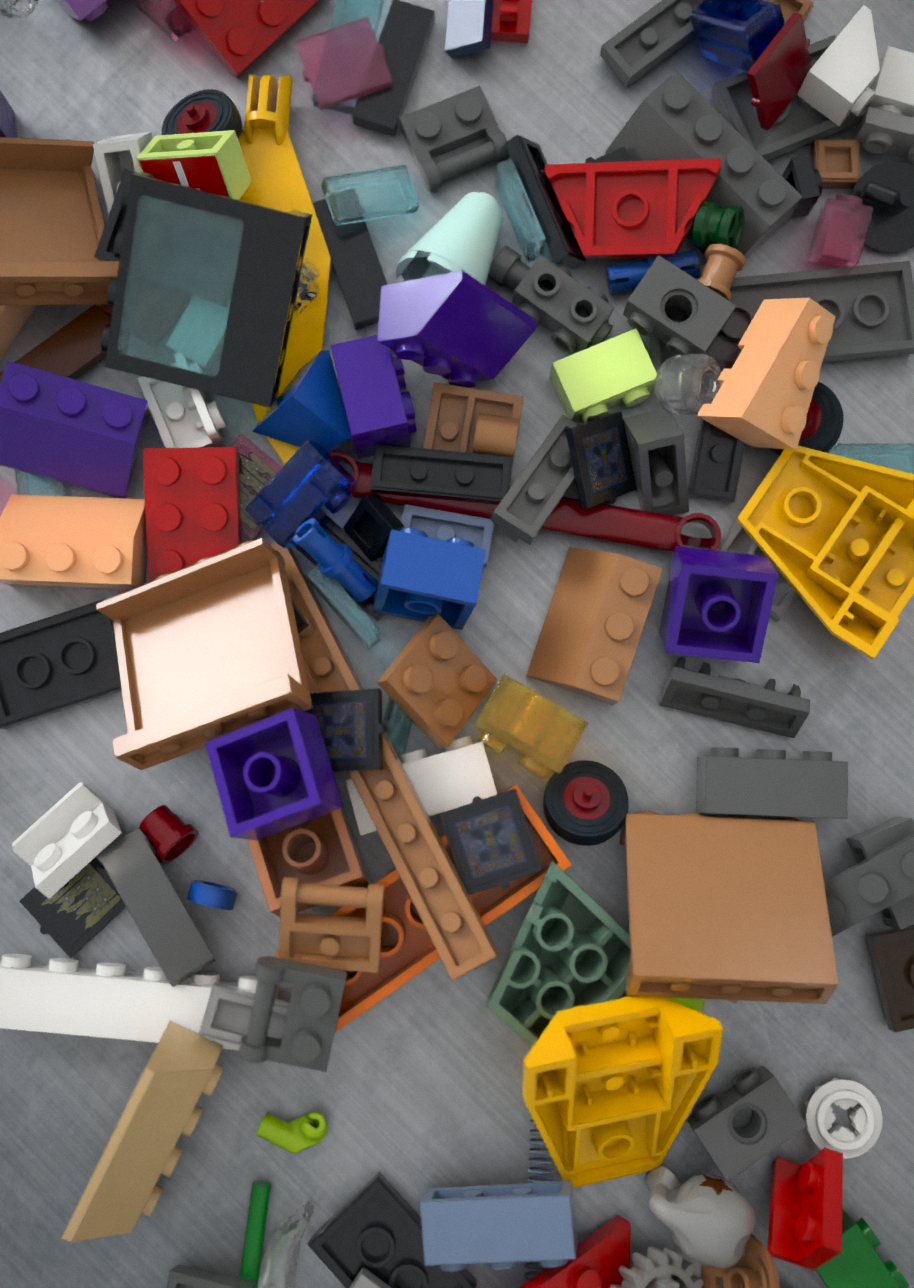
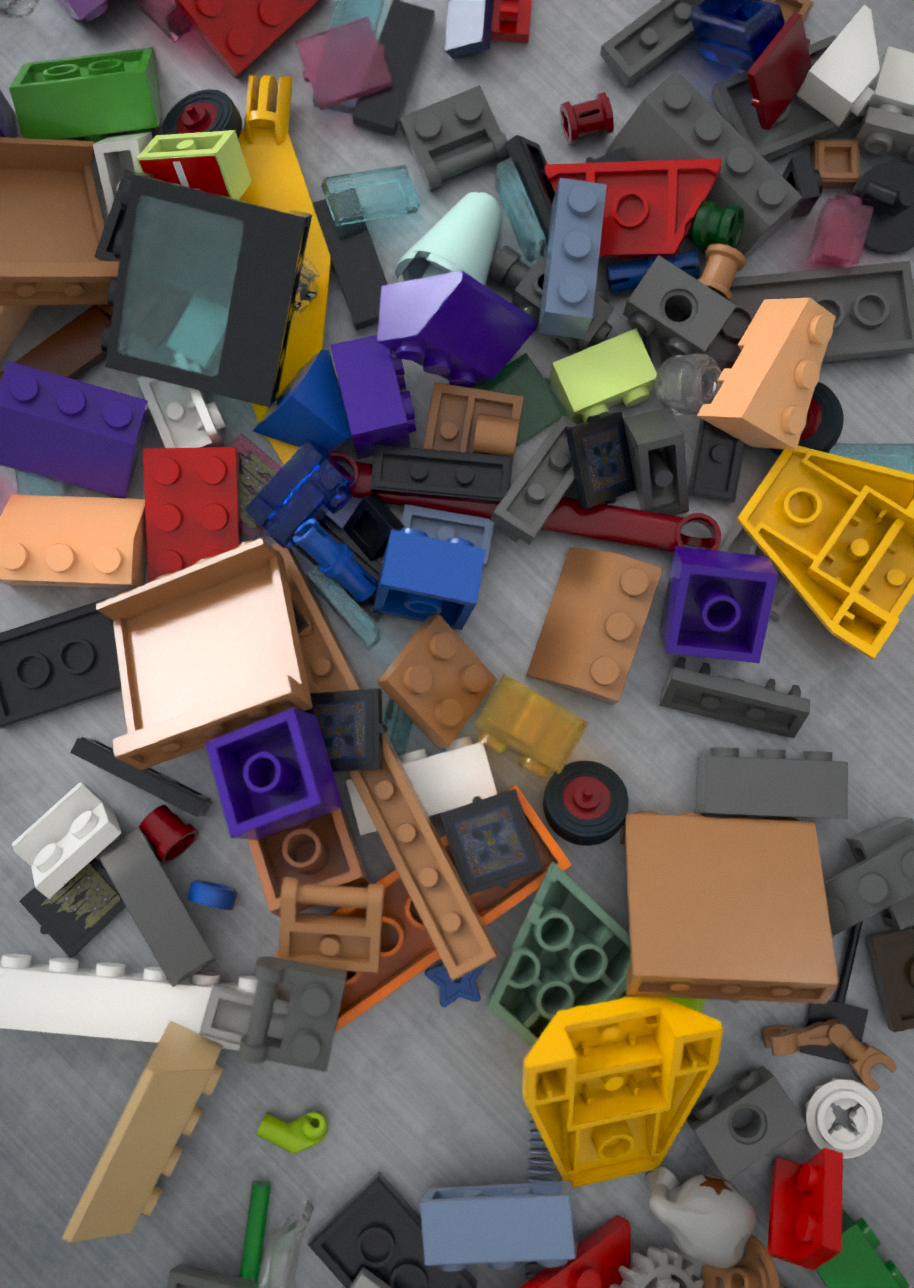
(88, 96): none -> bright green slope
(147, 779): none -> black tile
(451, 990): none -> blue plate
(540, 403): none -> clear green piece
(572, 258): none -> sand blue brick
(587, 118): none -> dark red bush
(851, 1016): none -> black piece
(862, 1056): none -> medium nougat piece

